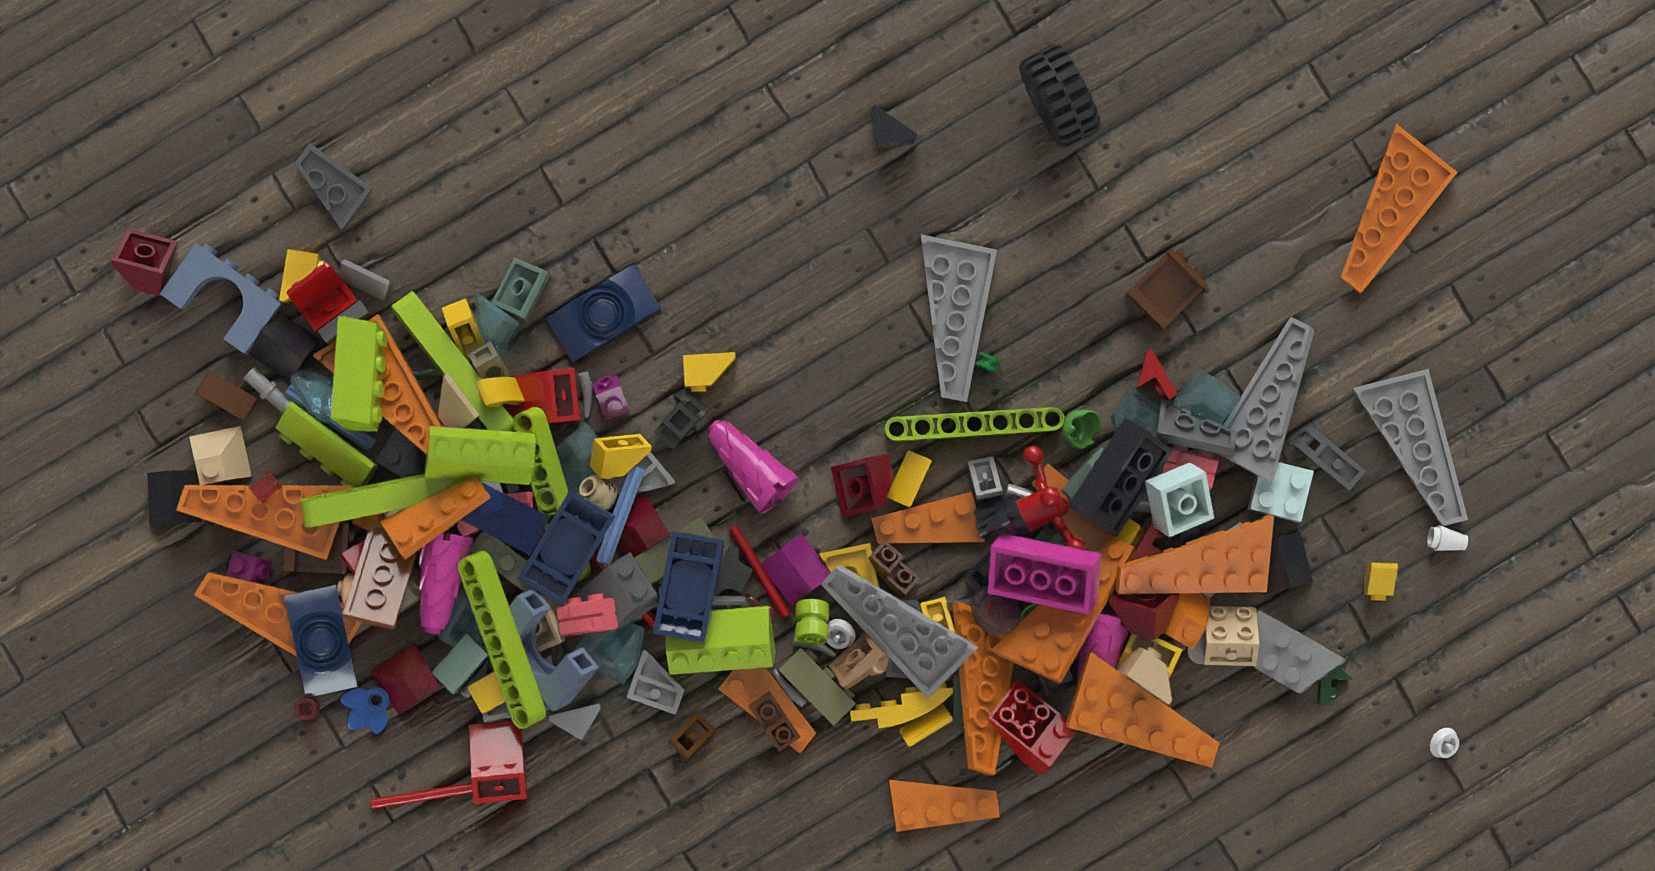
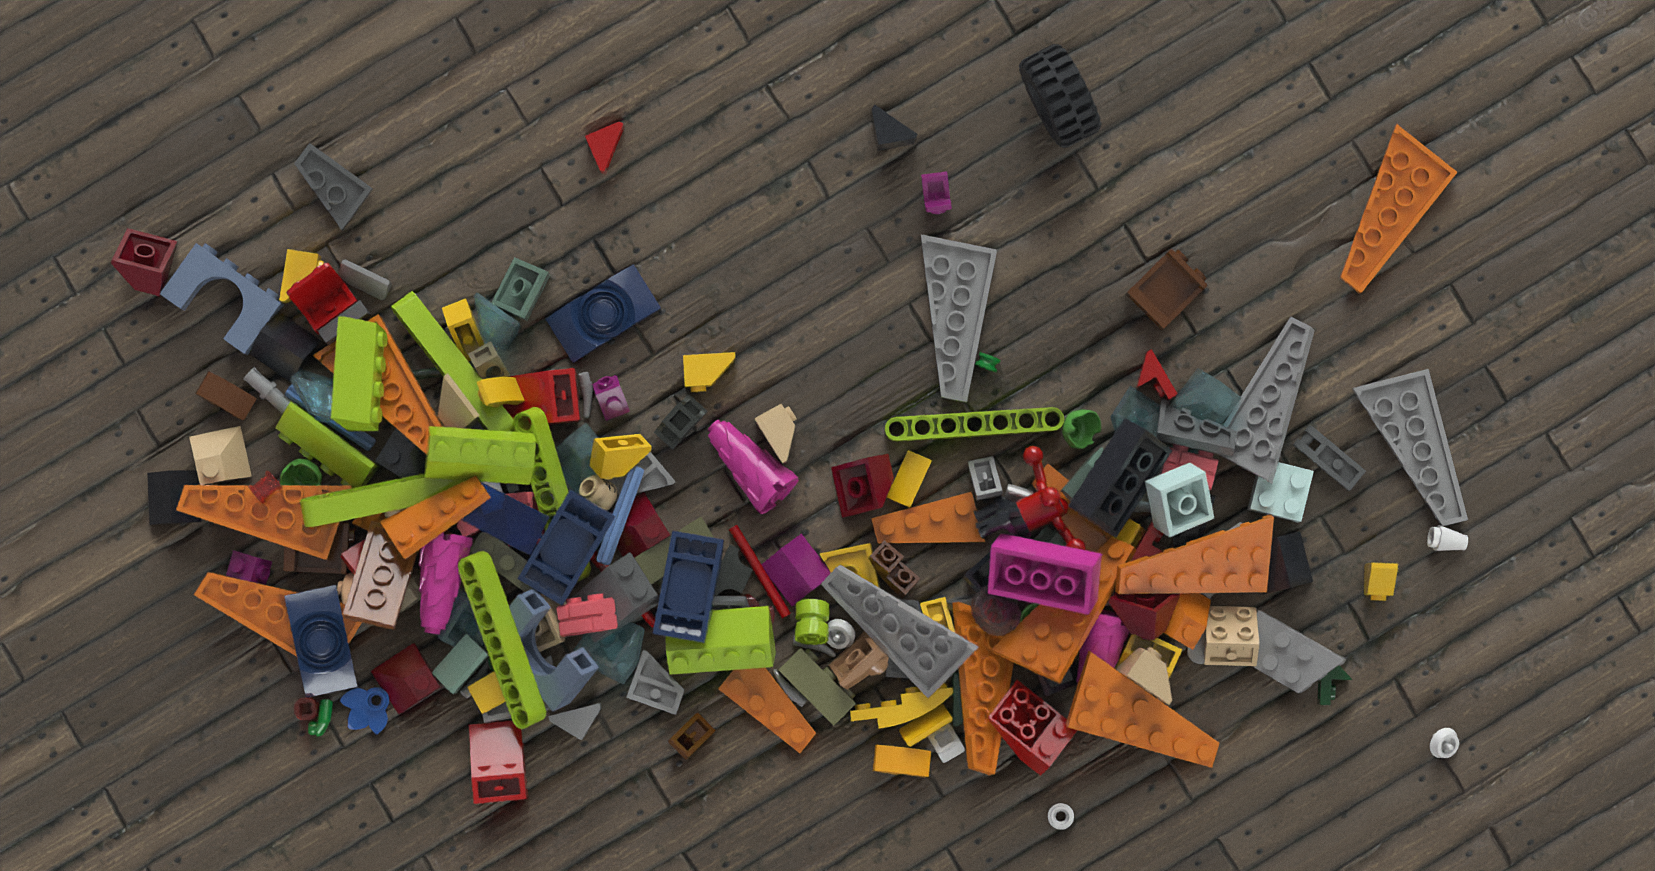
(301, 473): none -> bright green hair
(324, 718): none -> green arm
(421, 795): red bar -> none
(604, 143): none -> red slope
(774, 721): reddish brown slope -> none
(778, 430): none -> tan slope
(901, 760): none -> light orange slope
(936, 192): none -> magenta bracket
(936, 805): orange wing -> none
(946, 743): none -> white slope
(1060, 824): none -> white plate

